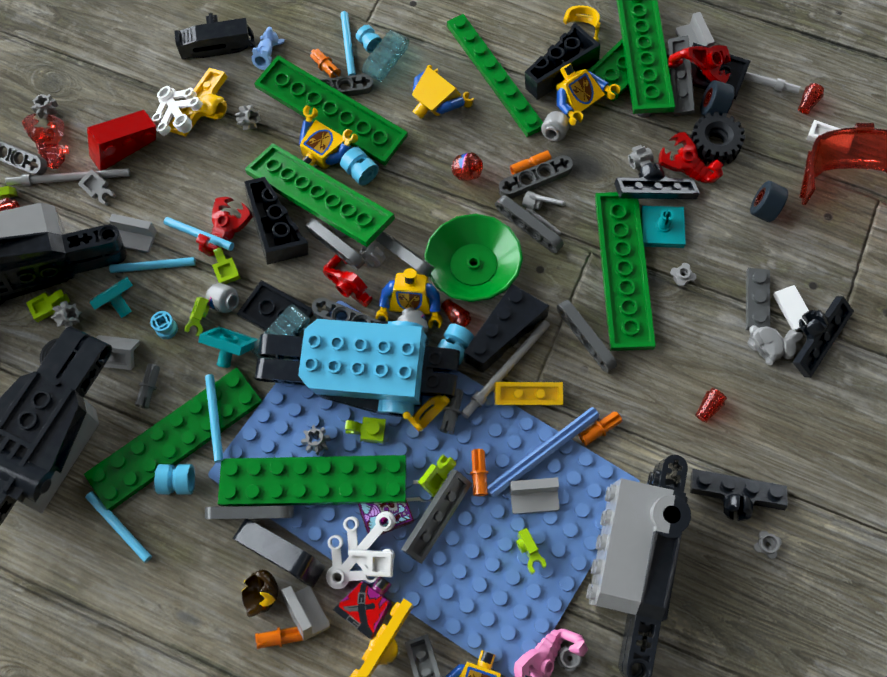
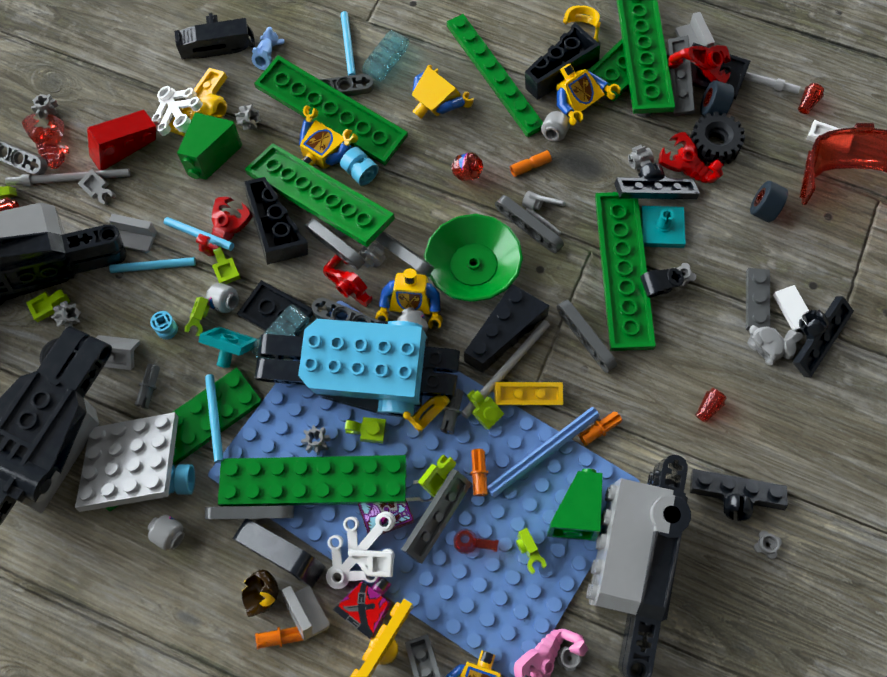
(114, 296): teal tile -> none
(118, 527): medium azure bar -> none
(128, 462): none -> light grey plate
(165, 532): none -> light grey head
(208, 145): none -> green slope
(325, 63): orange axle -> none
(367, 37): medium azure wheel -> none
(456, 313): clear red cone -> none
(456, 338): medium azure wheel -> none
(474, 542): none -> clear red bar
(486, 409): none -> lime plate
(534, 495): light grey panel -> none
(537, 179): dark grey beam -> none
(580, 509): none -> green slope
(661, 281): none -> black piece

